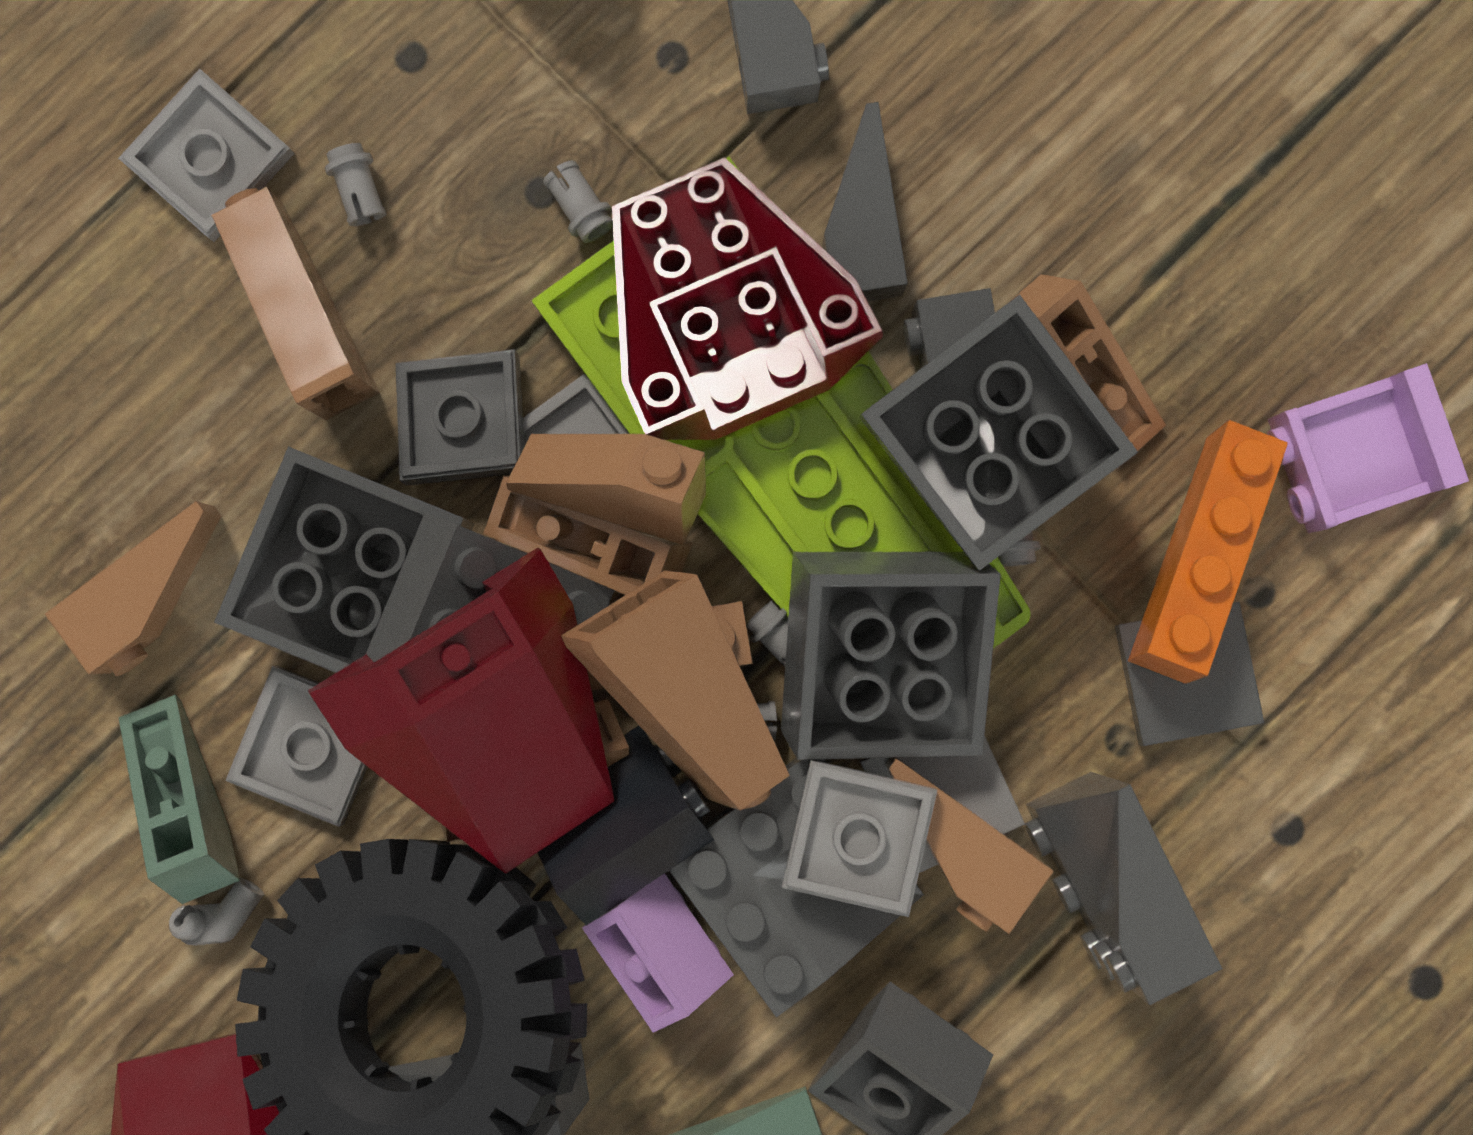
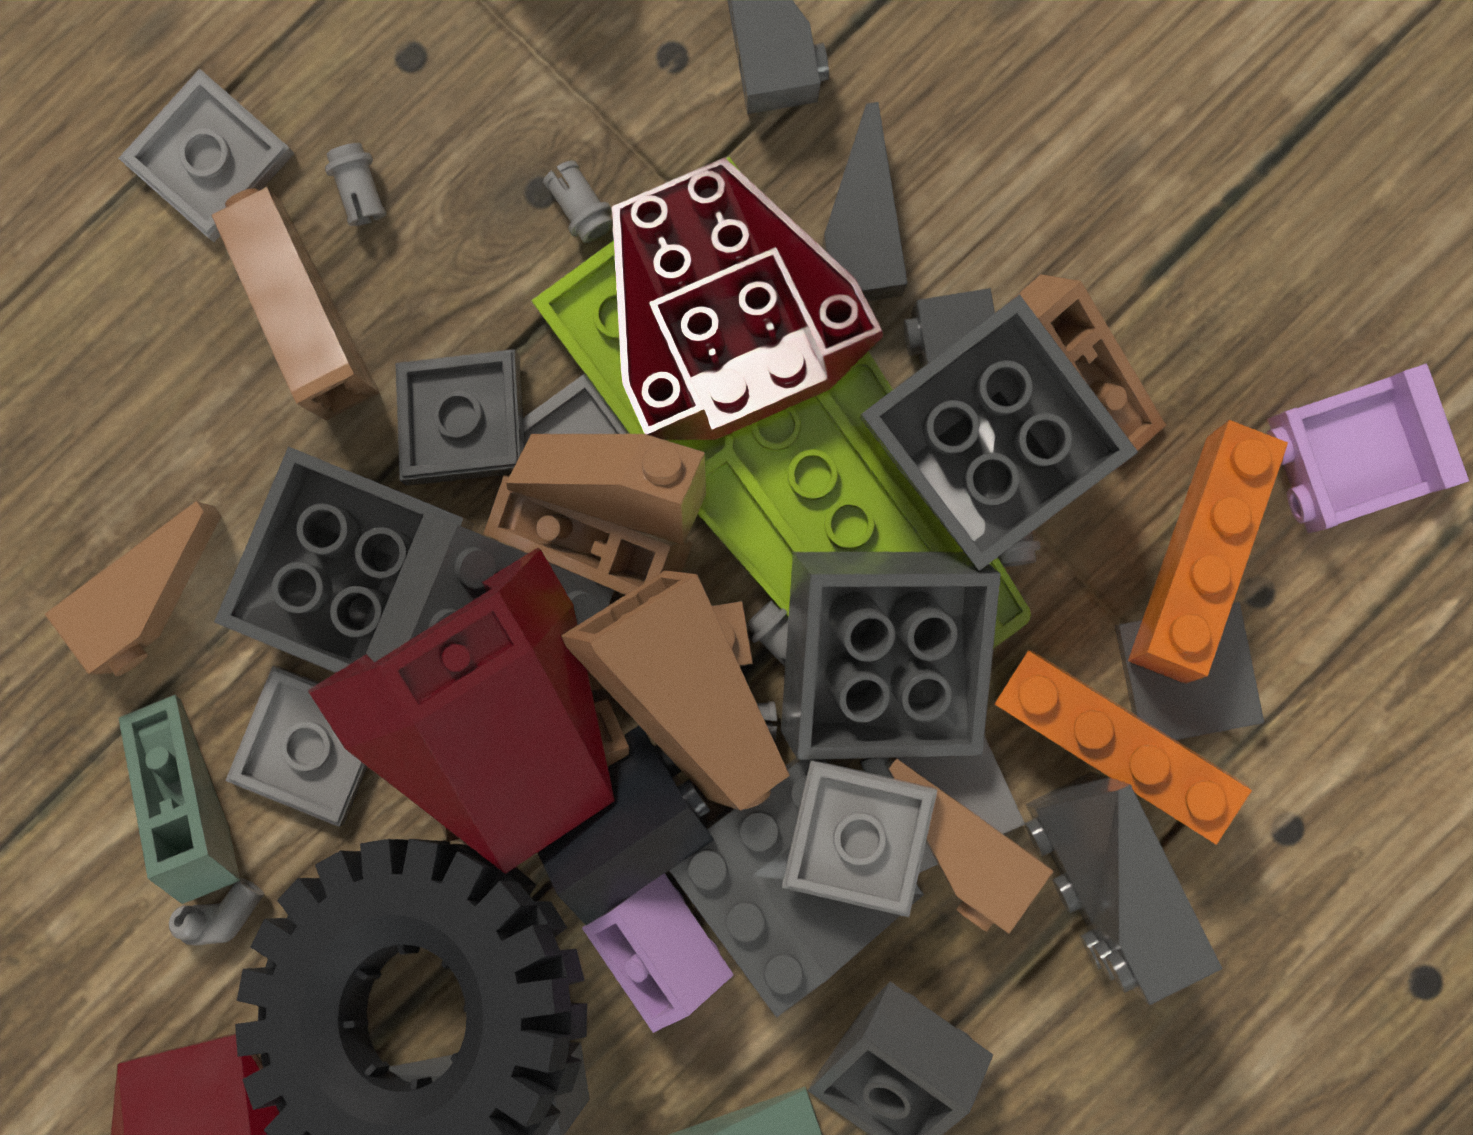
(1123, 746): none -> orange brick

